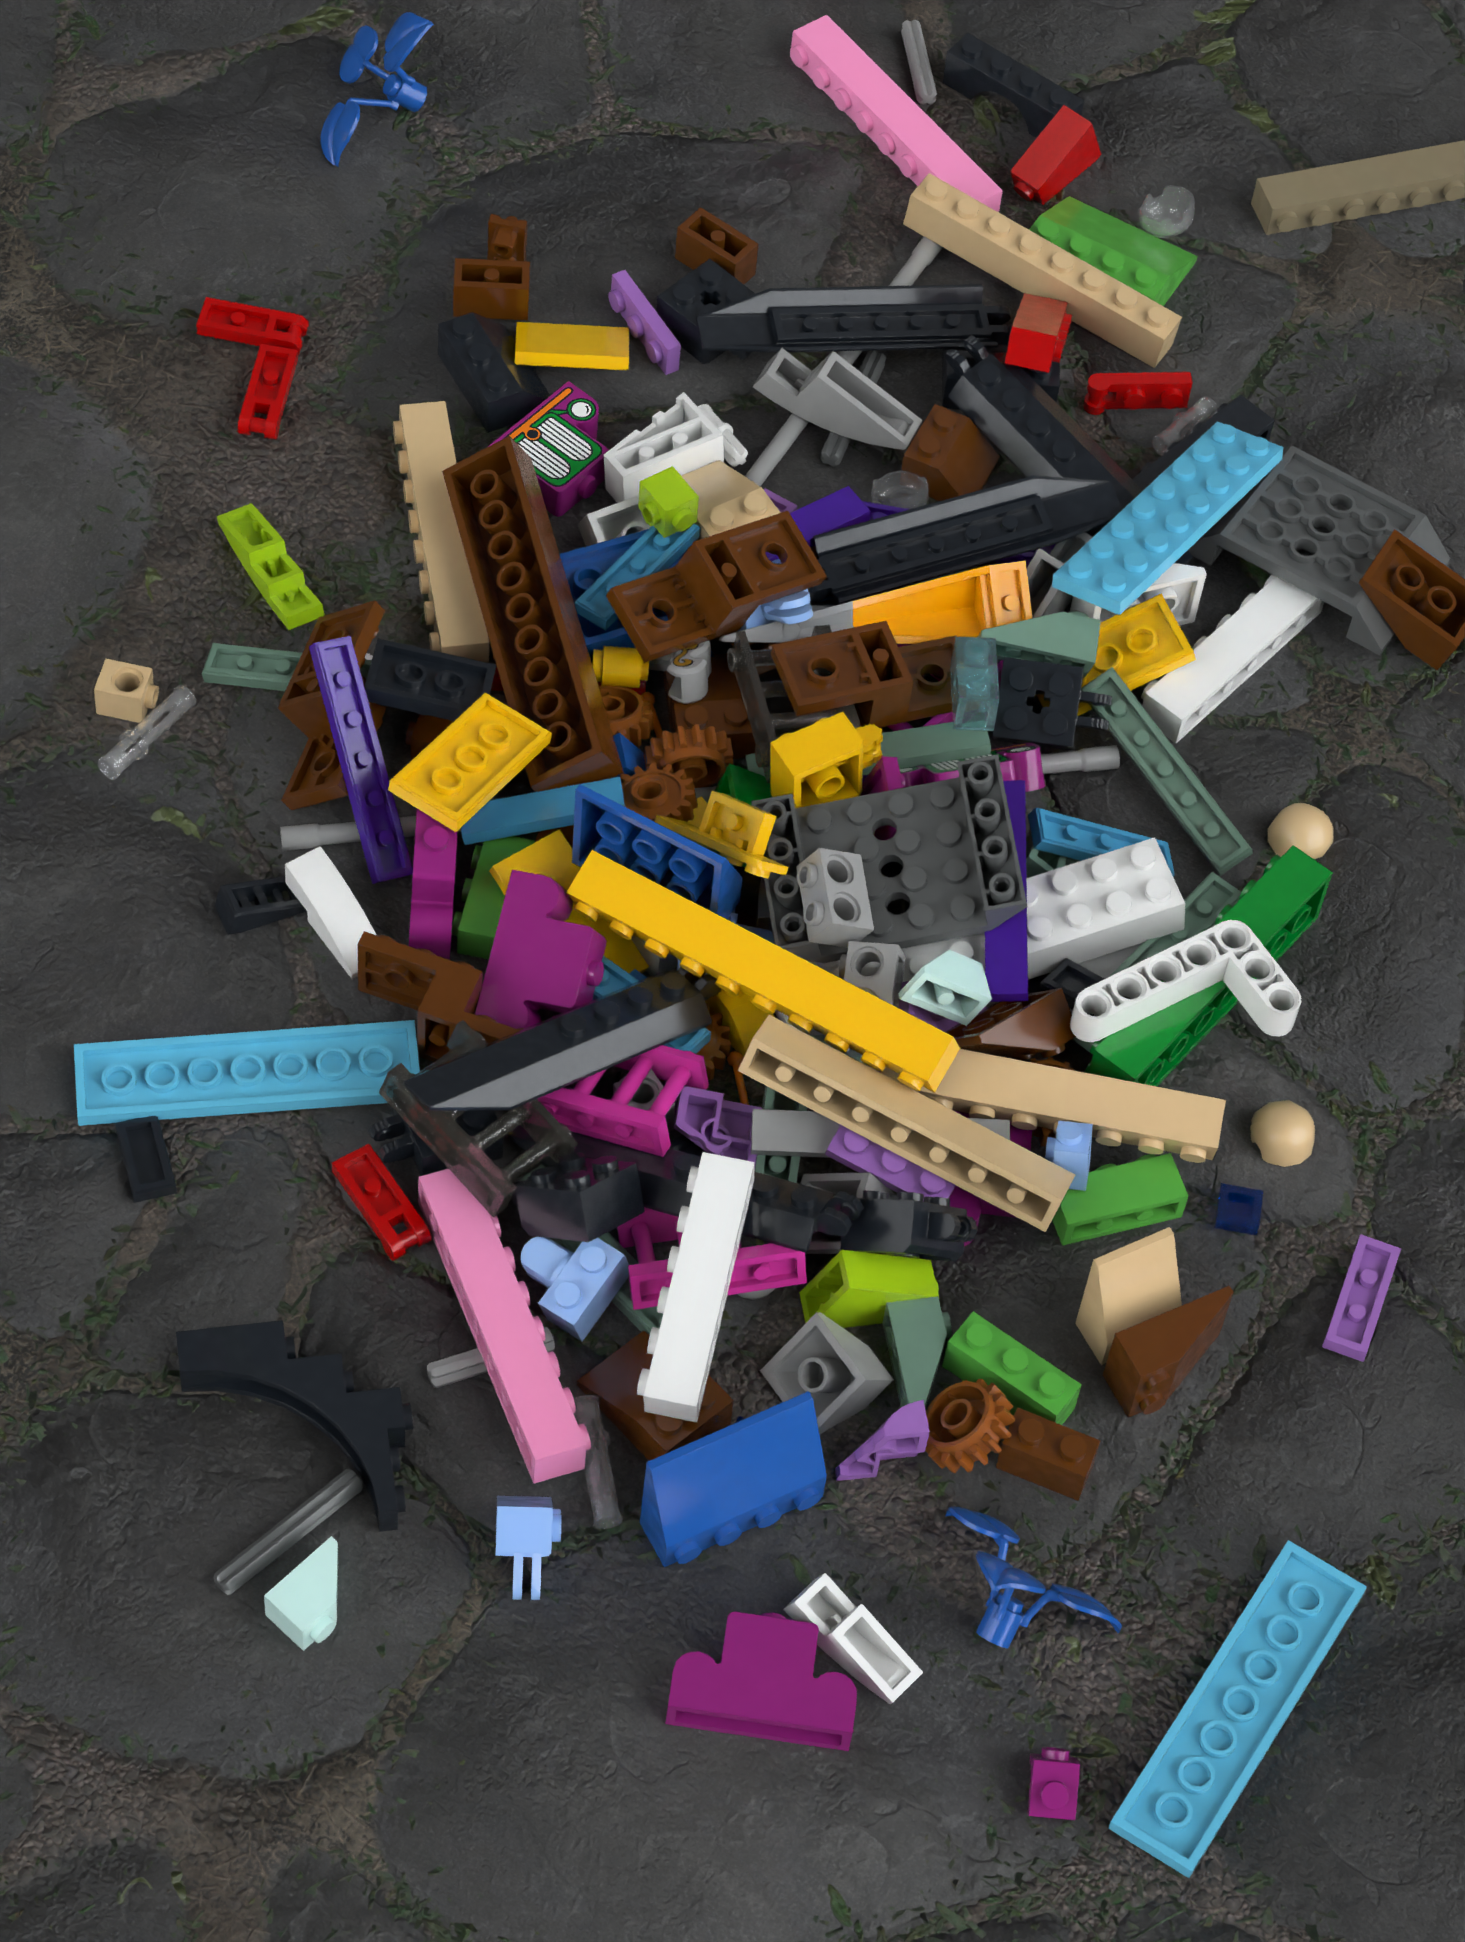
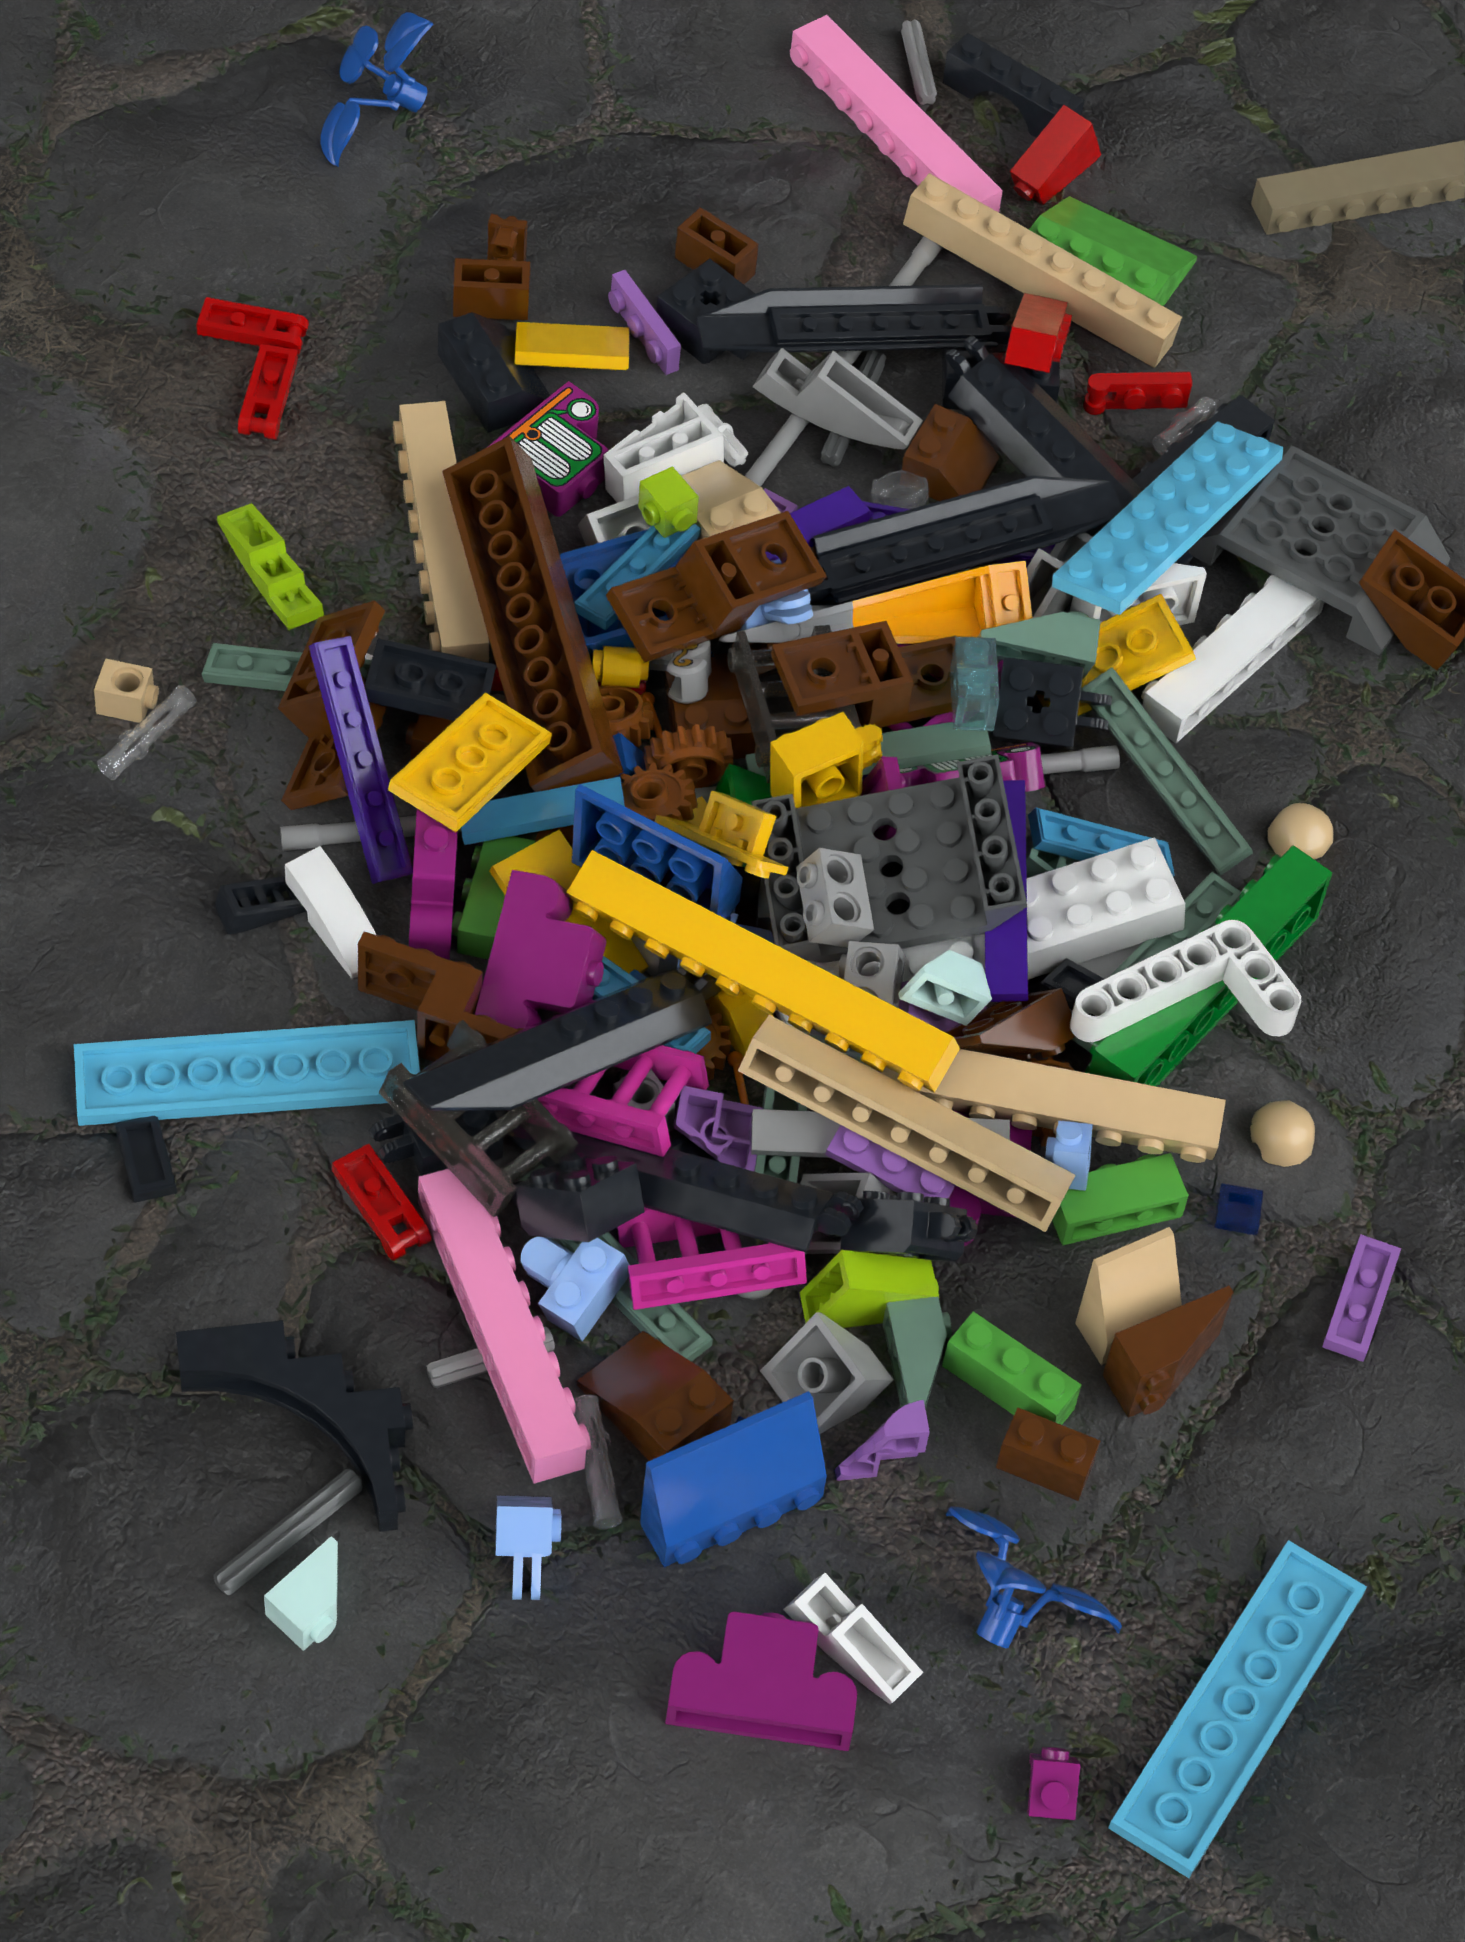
(698, 1287): white brick -> none
(967, 1424): dark orange gear -> none
(1169, 213): clear hair -> none

